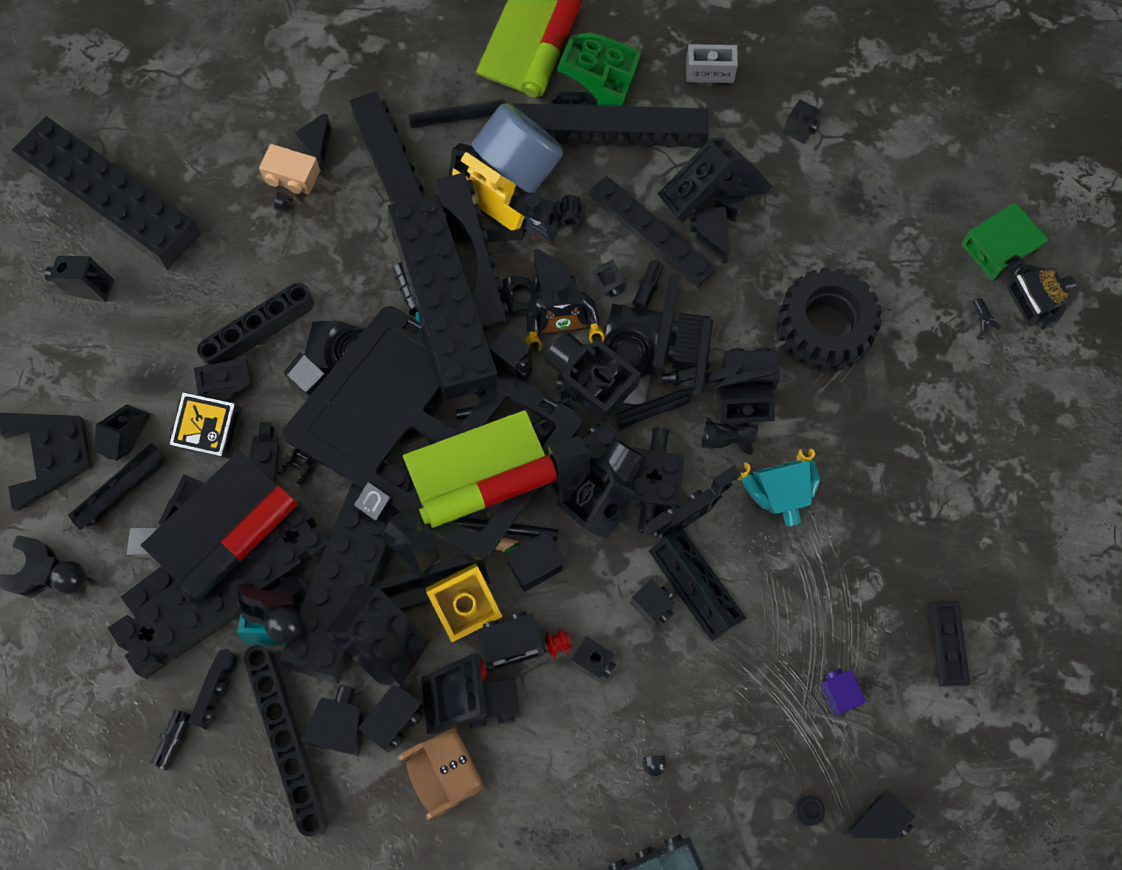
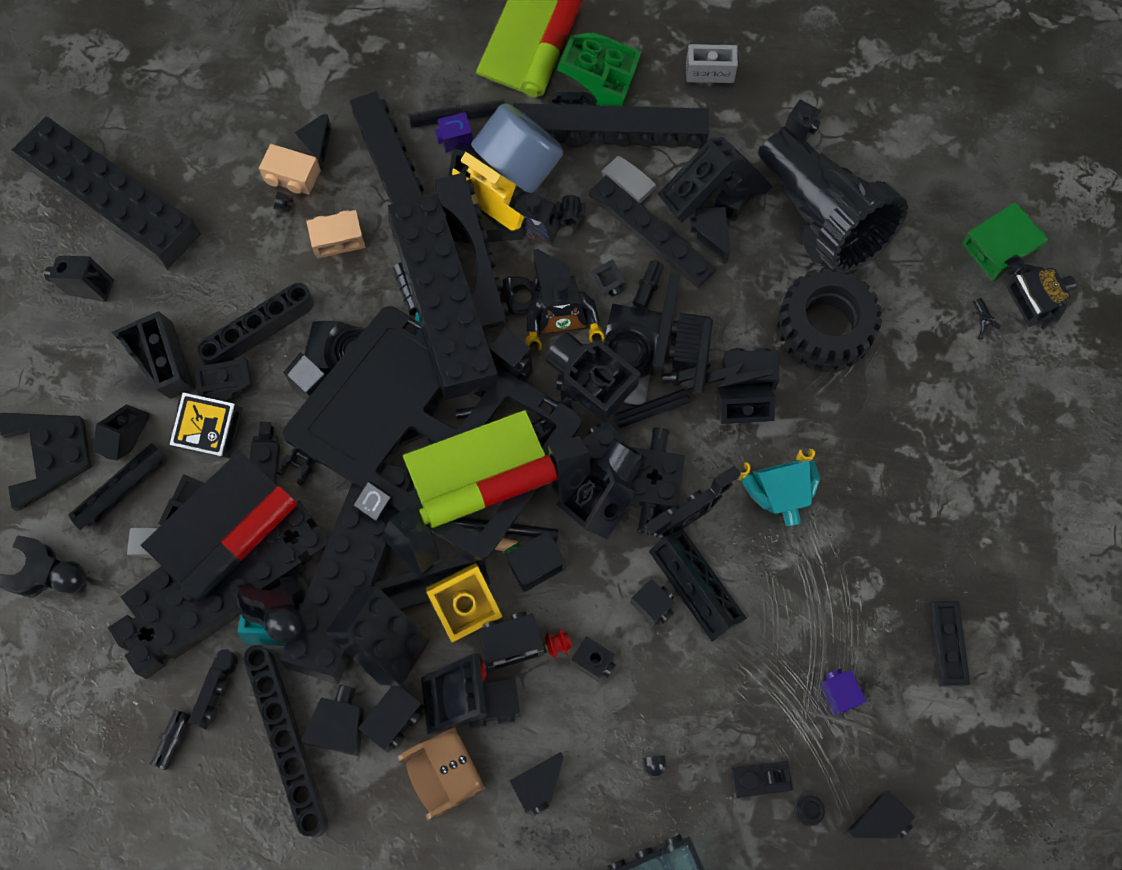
(157, 352): none -> black wedge
(335, 234): none -> light nougat brick
(453, 130): none -> dark purple brick
(538, 784): none -> black slope
(629, 178): none -> light grey slope
(722, 435): black animal -> none
(761, 779): none -> black plate
(846, 214): none -> black cone

